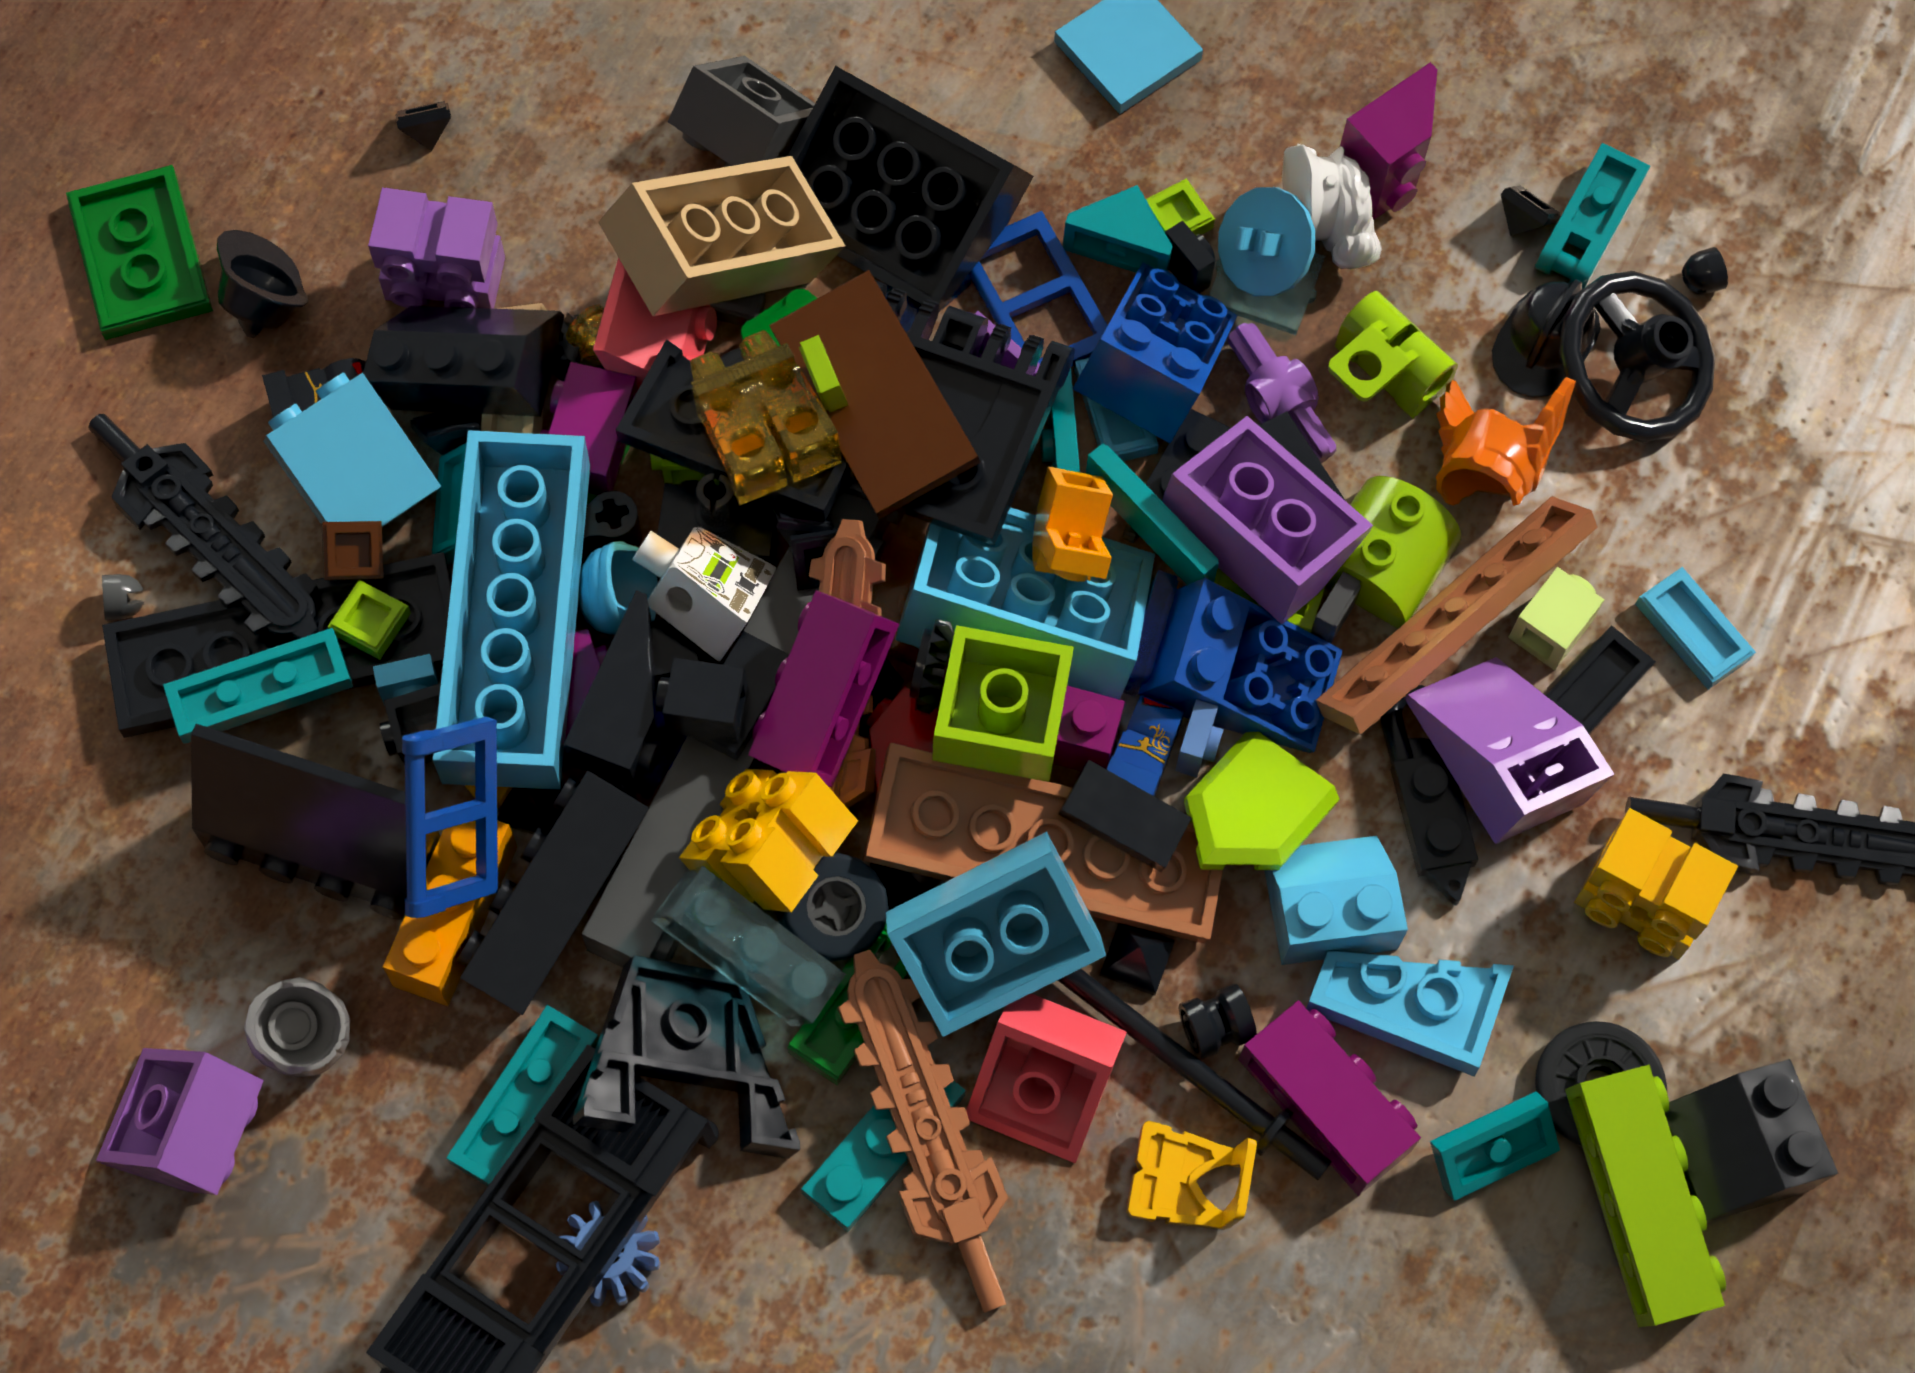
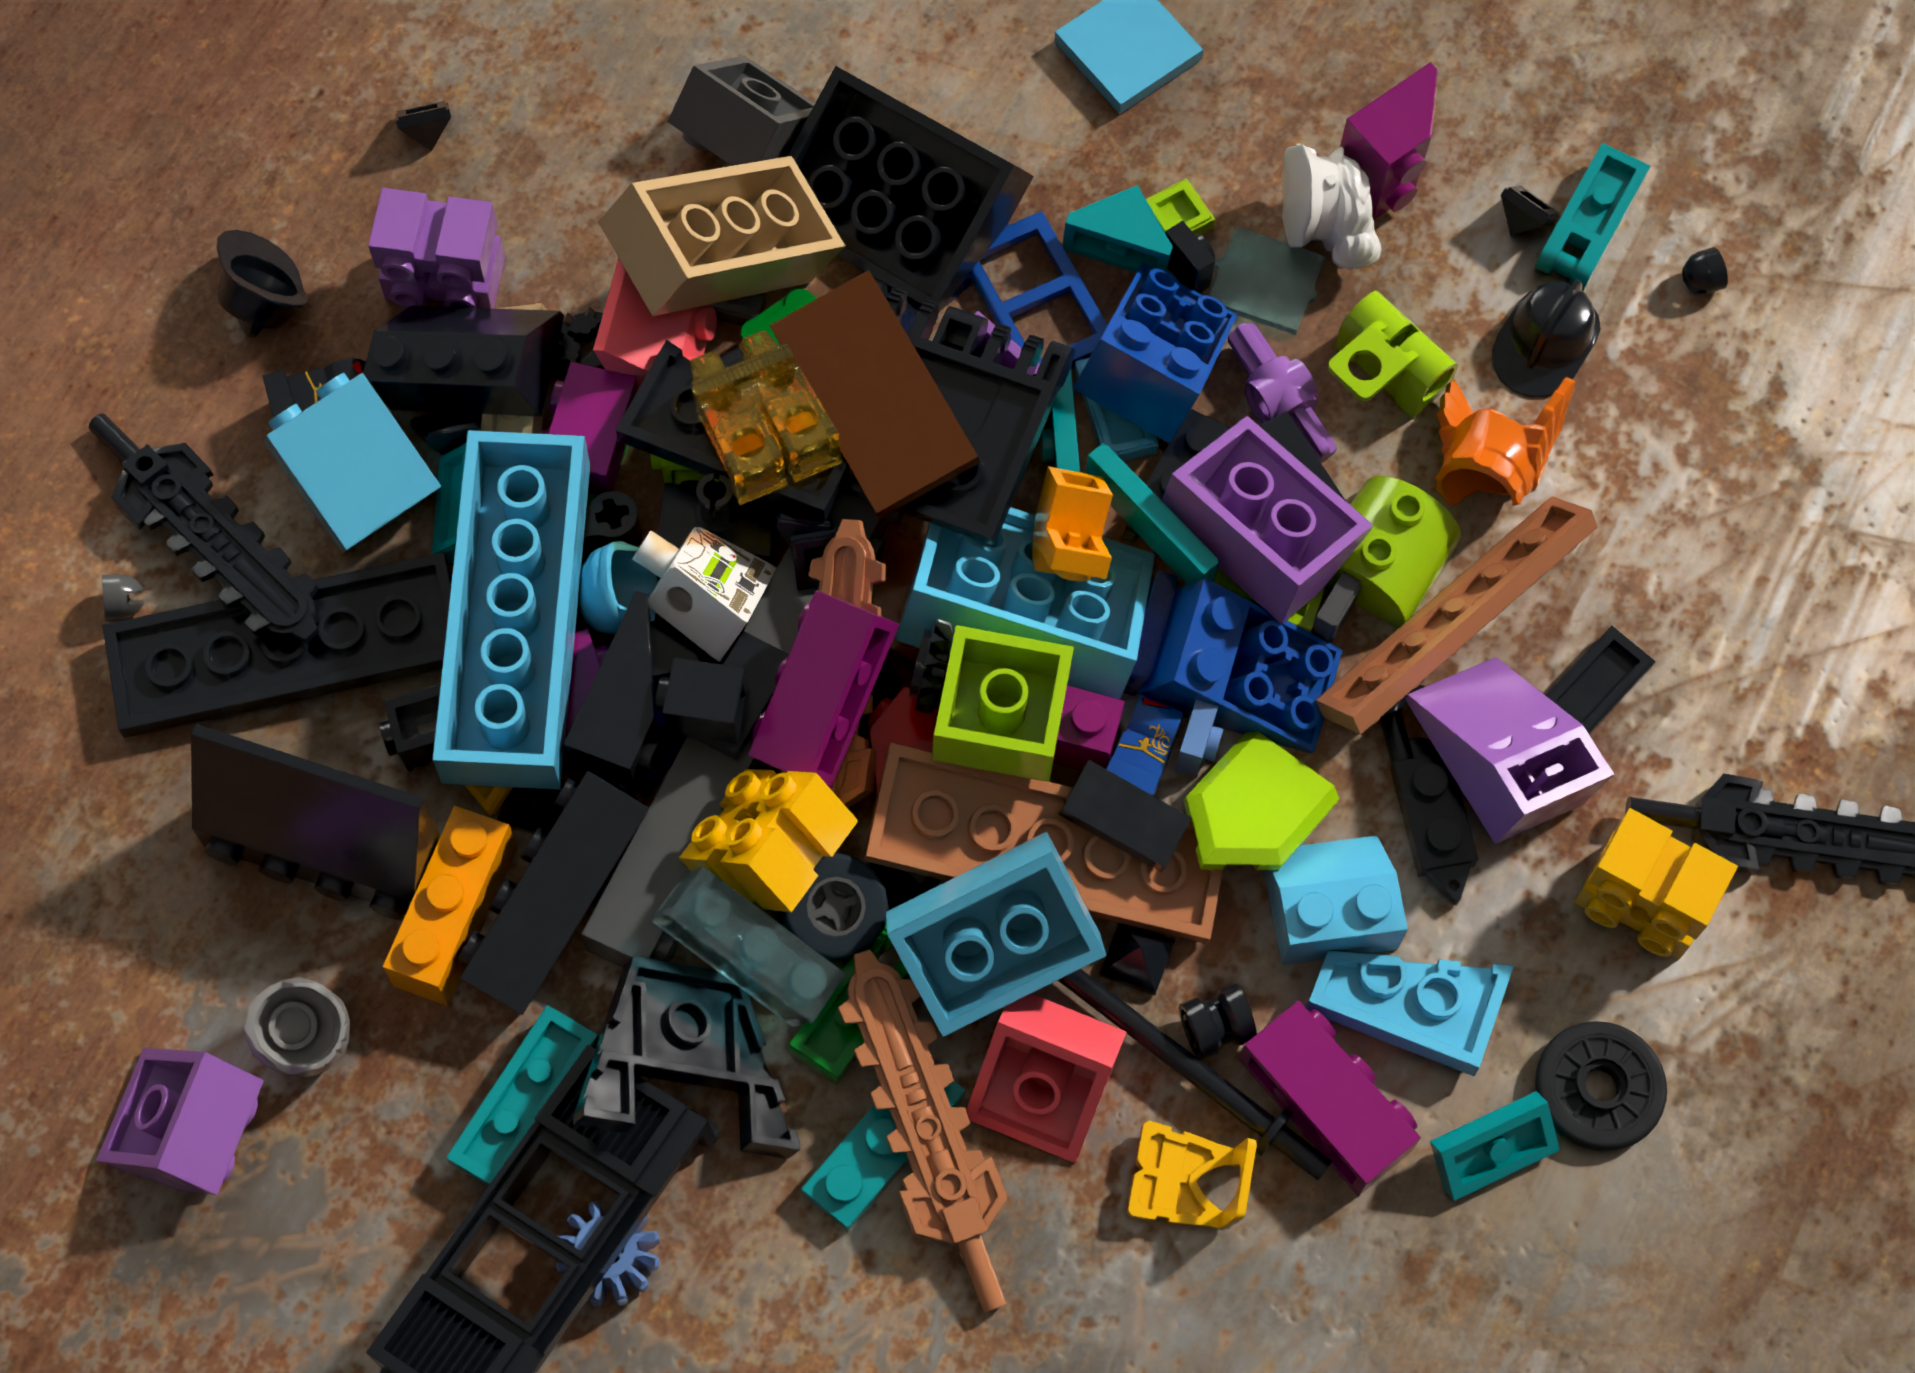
(139, 252): green tile -> none
(259, 684): teal plate -> none
(352, 550): reddish brown tile -> none
(369, 619): lime tile -> none
(405, 676): medium azure plate -> none
(483, 809): blue window -> none
(585, 329): clear yellow bush -> none
(822, 374): lime tile -> none
(1266, 241): medium azure piece -> none
(1556, 617): yellowish green brick -> none
(1640, 353): black piece -> none
(1646, 1196): lime brick -> none
(1695, 628): medium azure tile -> none
(1750, 1141): black slope -> none

